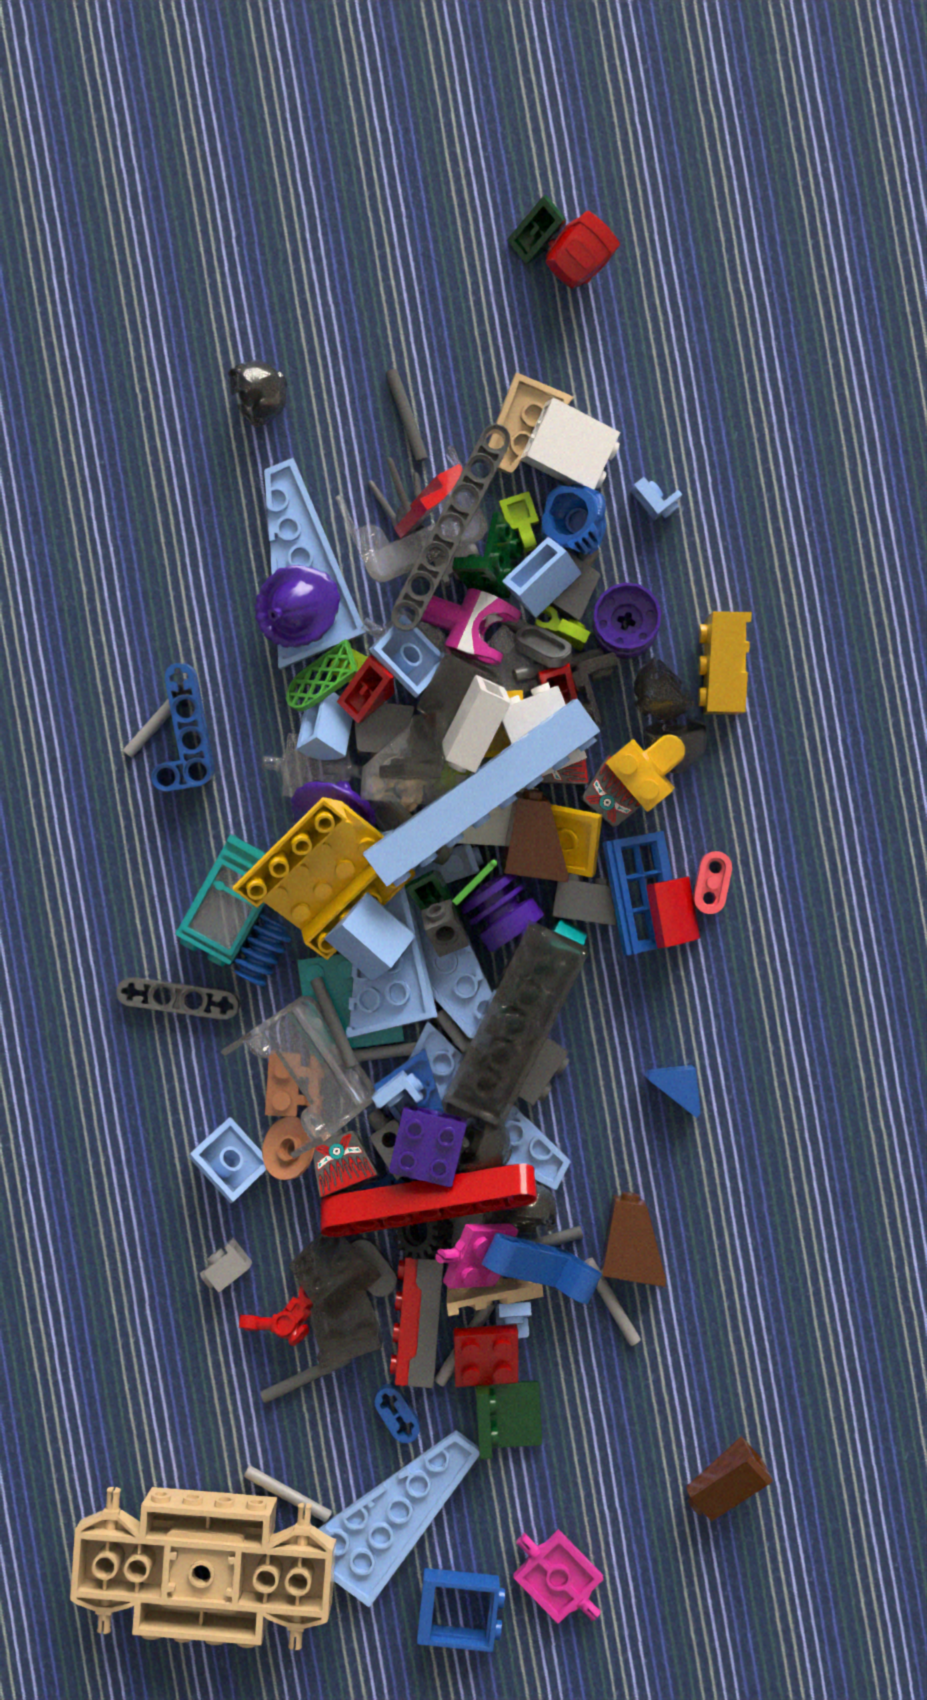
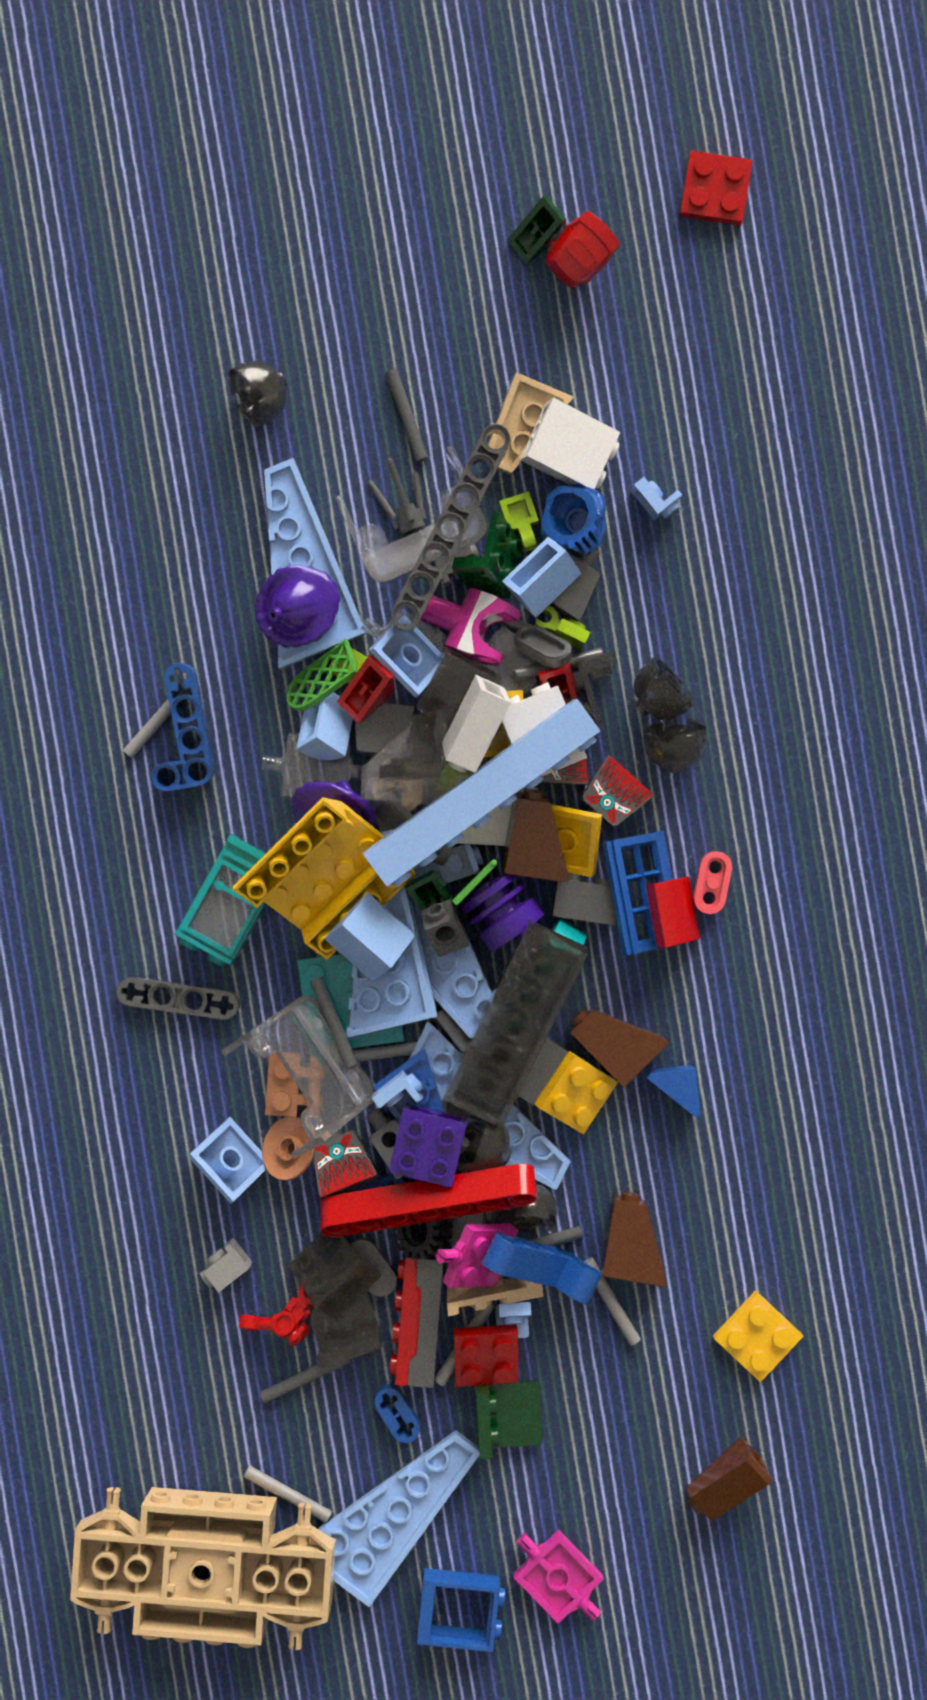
(263, 950): blue piece -> none
(428, 500): red slope -> none
(576, 1092): none -> yellow plate
(616, 1043): none -> reddish brown slope
(629, 602): dark purple wheel -> none
(646, 770): yellow brick -> none
(715, 188): none -> red plate
(724, 663): yellow wedge -> none
(758, 1336): none -> yellow plate

